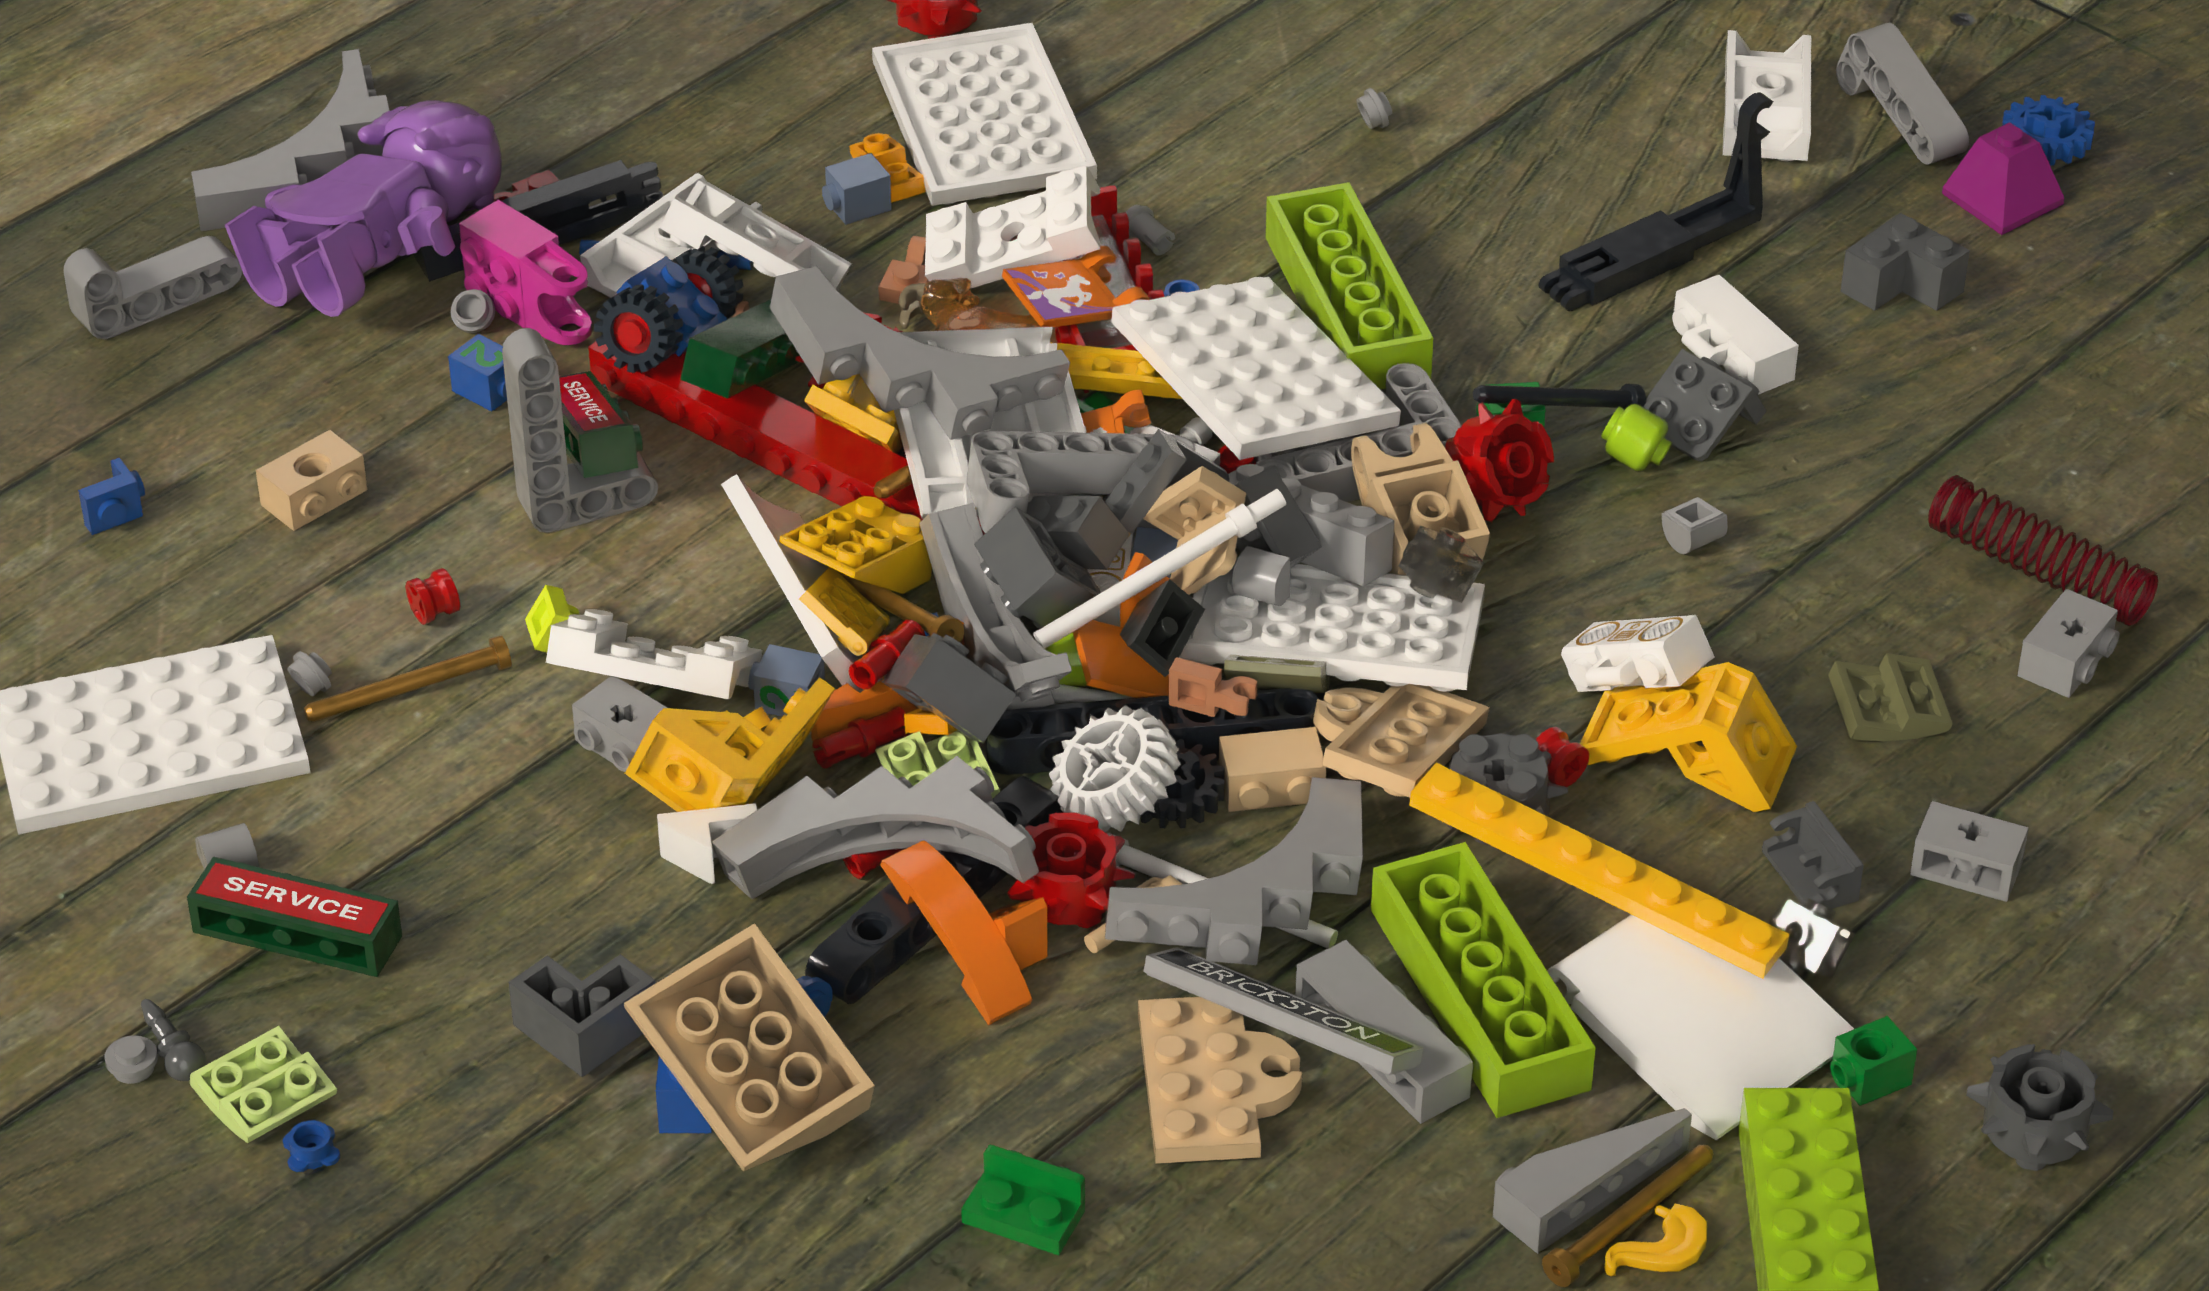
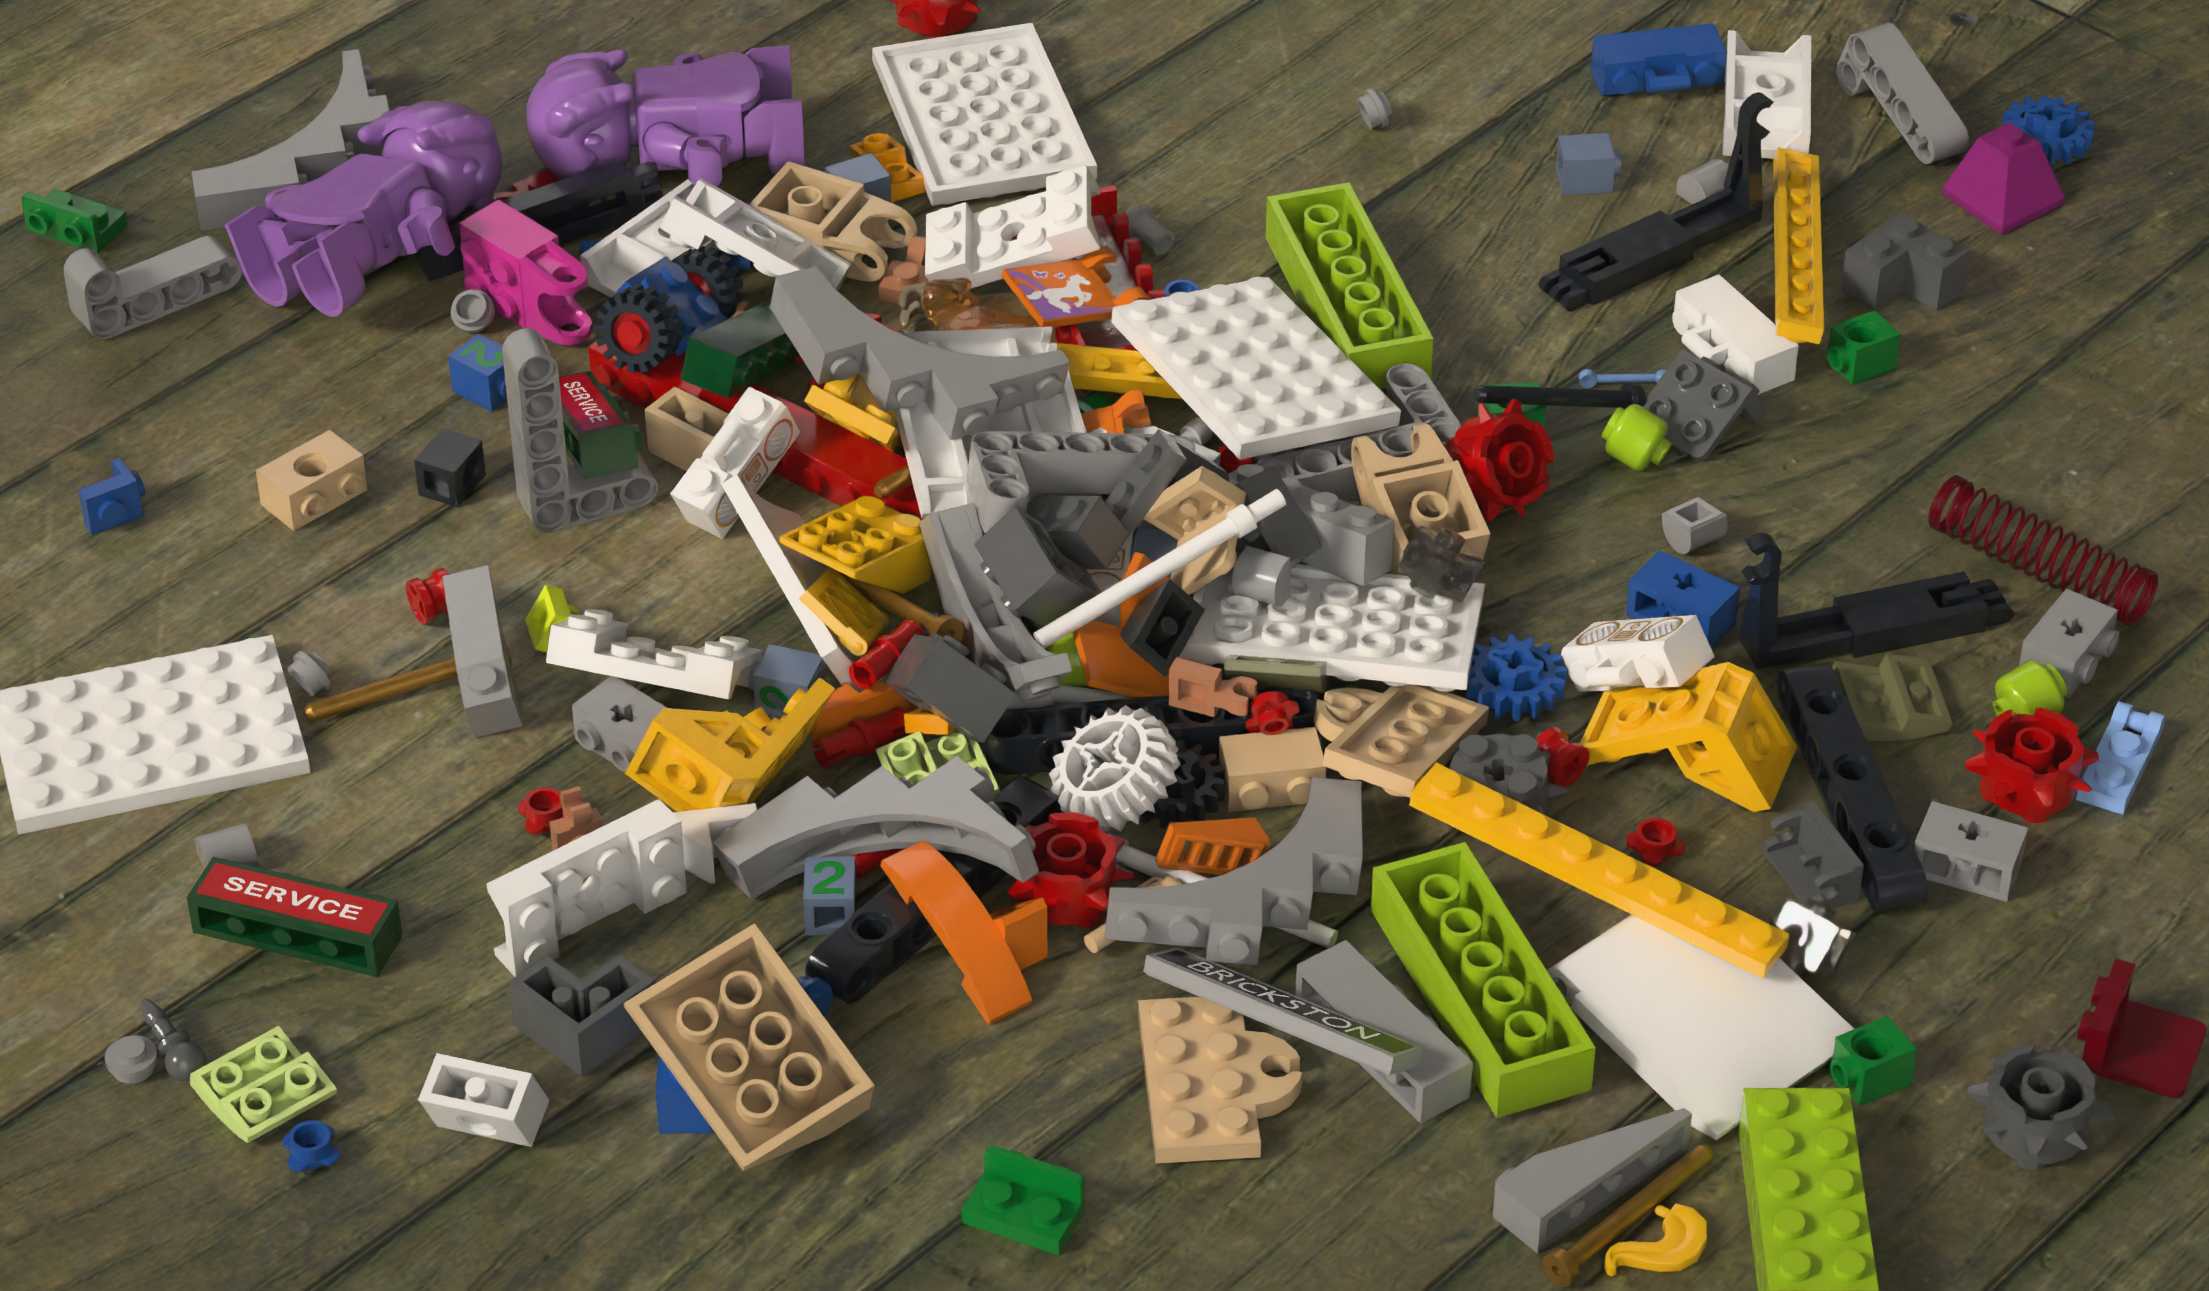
(72, 219): none -> green bracket
(450, 467): none -> black brick
(481, 652): none -> light grey slope
(484, 1099): none -> white brick
(540, 808): none -> red plate
(576, 821): none -> nougat plate
(625, 863): none -> white piece
(676, 114): none -> medium lavender piece
(681, 427): none -> tan brick
(747, 445): none -> white piece
(828, 893): none -> sand blue brick
(836, 216): none -> tan brick
(1243, 838): none -> orange slope
(1271, 713): none -> red plate
(1516, 677): none -> blue gear
(1587, 164): none -> sand blue brick
(1589, 378): none -> medium blue hinge
(1655, 841): none -> red plate
(1658, 60): none -> blue piece
(1677, 588): none -> blue brick
(1702, 181): none -> light grey brick
(1798, 247): none -> yellow plate
(1852, 786): none -> black beam
(1863, 347): none -> green brick
(1864, 620): none -> black hinge
(2030, 688): none -> lime head
(2031, 763): none -> red brick
(2121, 758): none -> light blue plate
(2137, 1040): none -> dark red bracket

